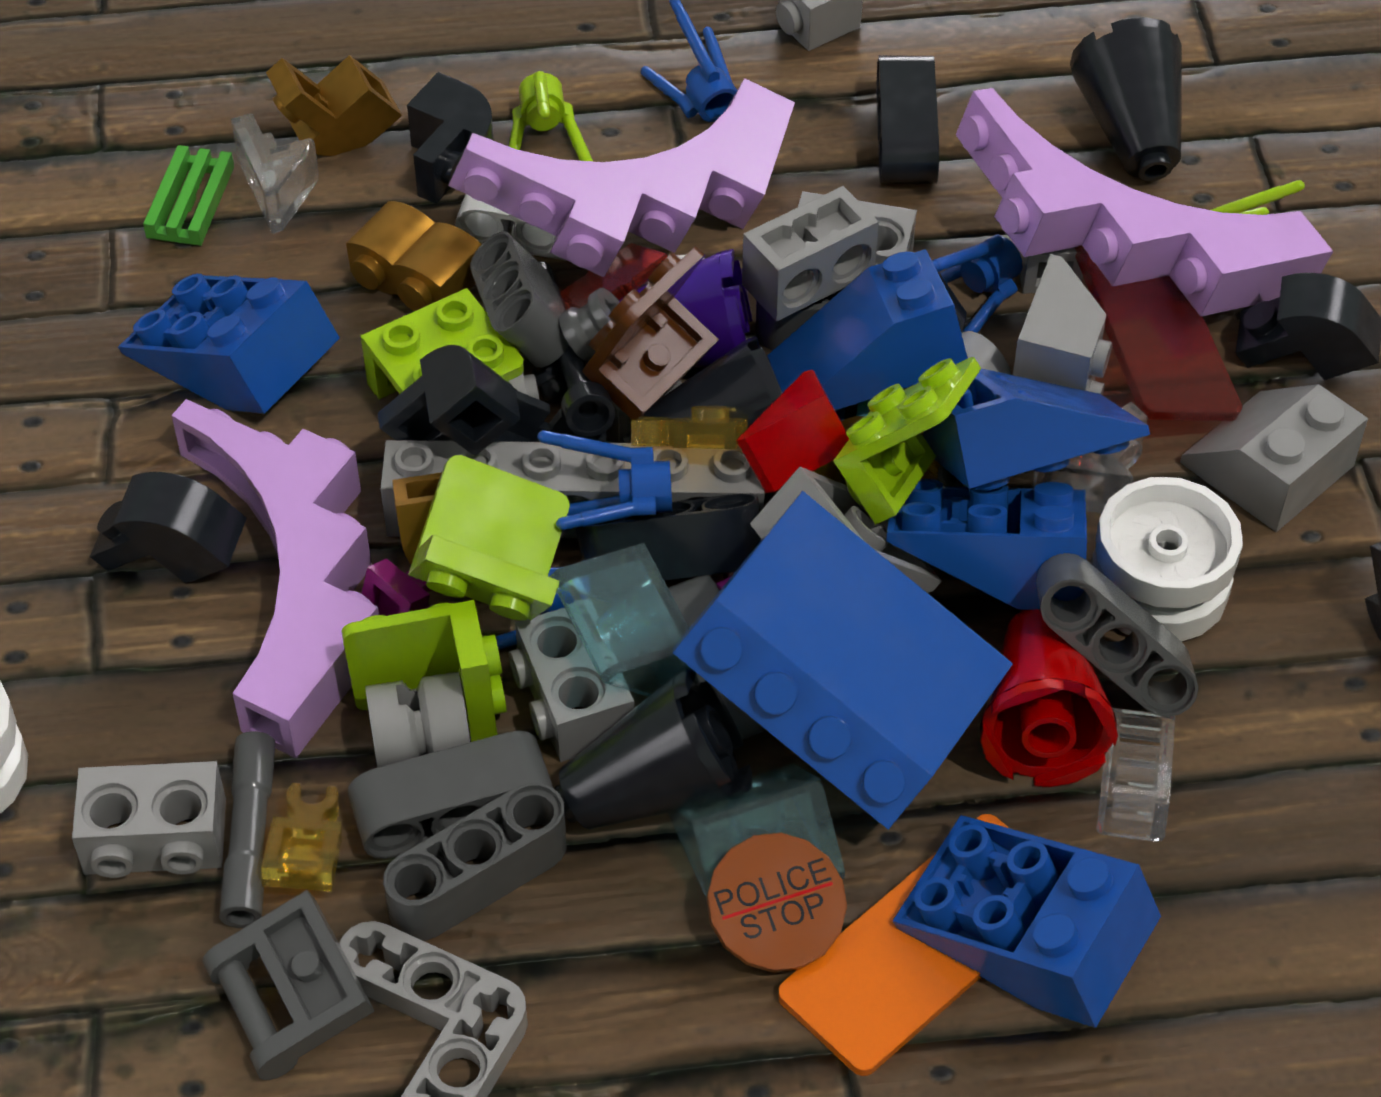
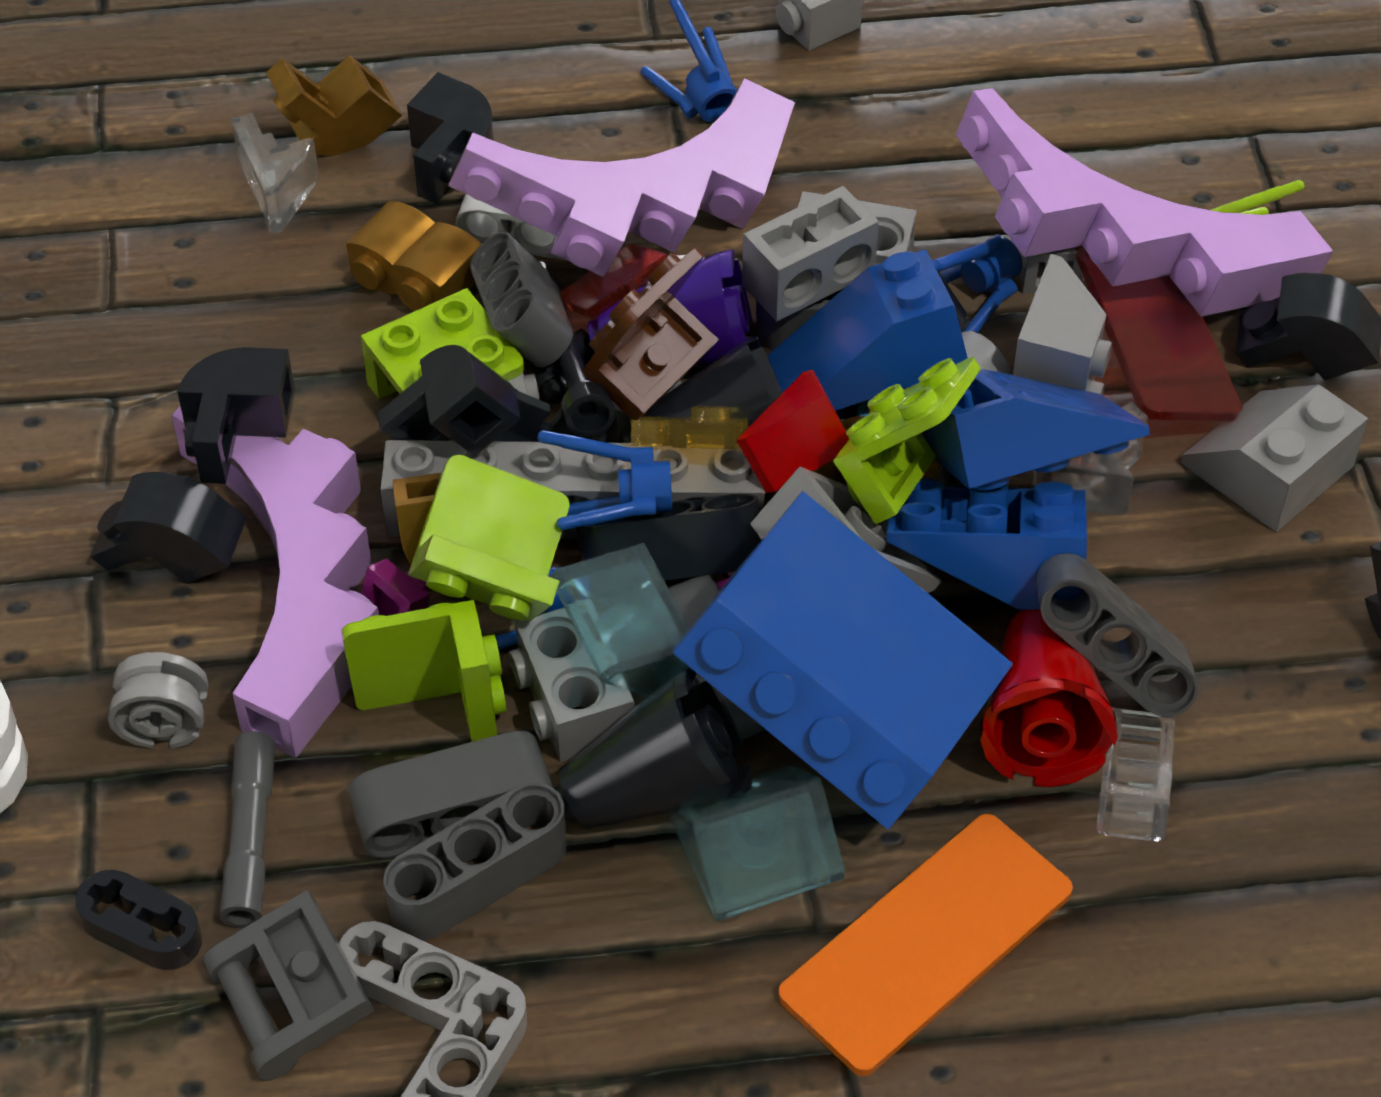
(133, 930): none -> black beam
(149, 805): light grey brick -> none
(158, 699): none -> light grey wheel
(197, 165): bright green tile -> none
(233, 395): none -> black brick
(234, 338): blue slope -> none
(305, 844): clear yellow plate -> none
(418, 719): light grey wheel -> none
(542, 109): lime plant -> none
(583, 323): dark grey wheel -> none
(776, 902): dark orange piece -> none
(907, 119): black beam -> none
(1033, 916): blue slope -> none
(1135, 92): black cone -> none
(1170, 551): white wheel -> none

